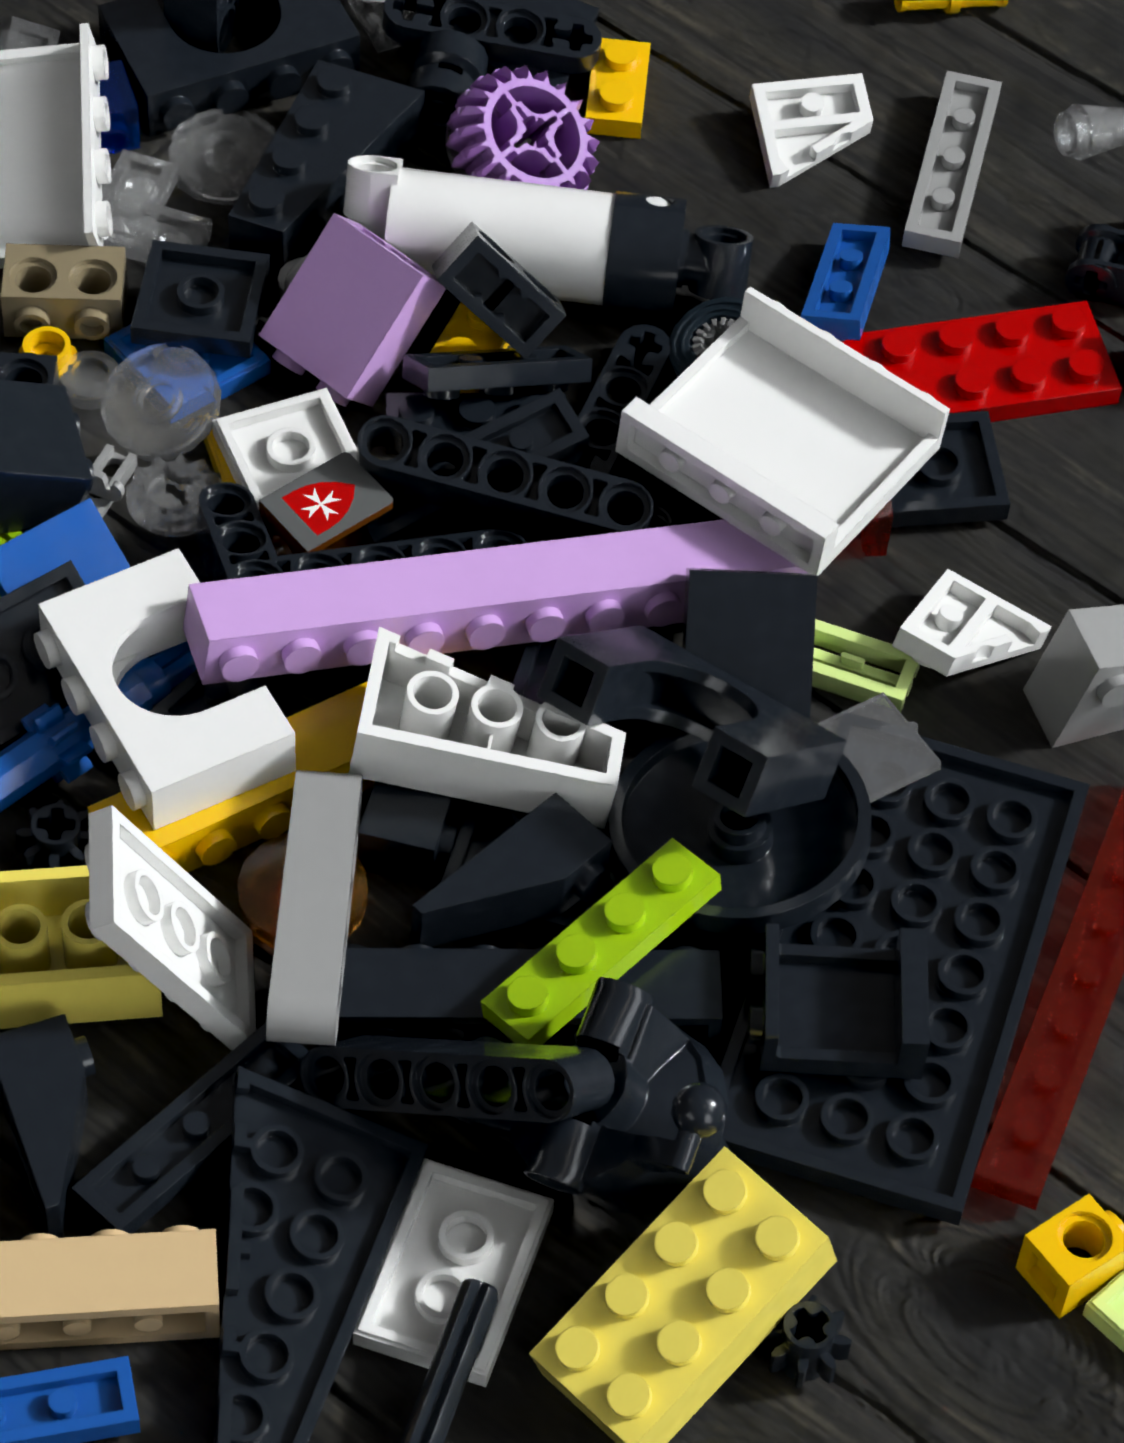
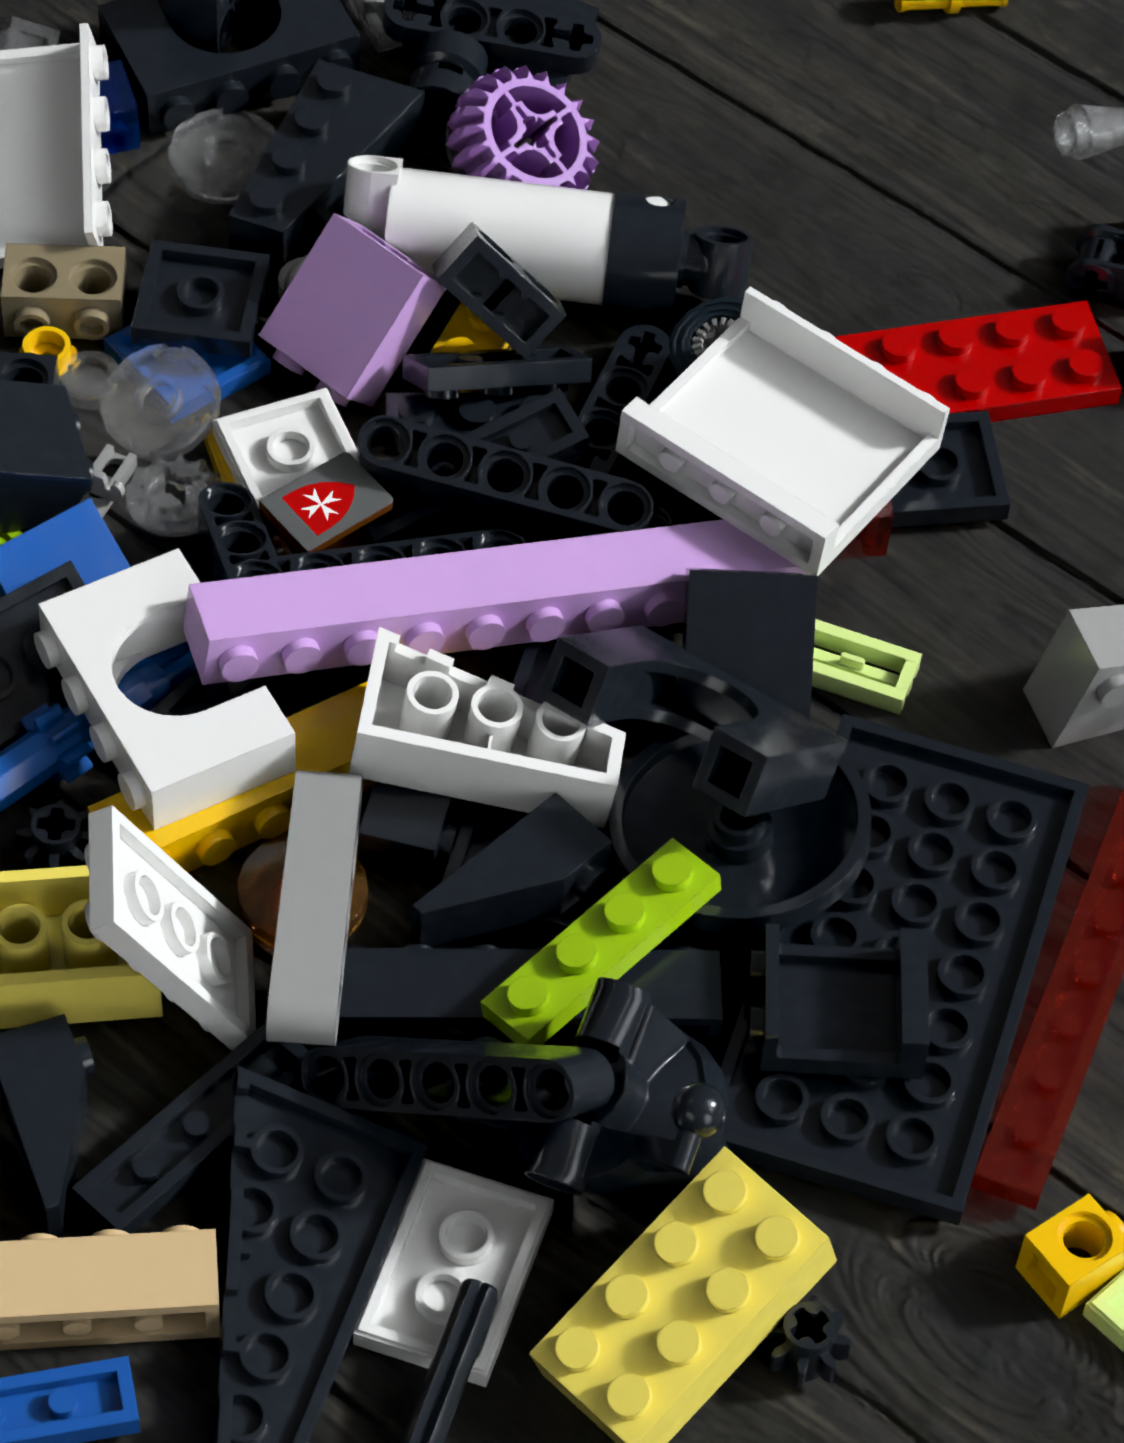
(138, 208): clear plate -> none
(618, 88): yellow plate -> none
(808, 121): white wing -> none
(847, 279): blue plate -> none
(883, 746): clear piece -> none
(952, 164): light grey plate -> none
(967, 628): white wing -> none

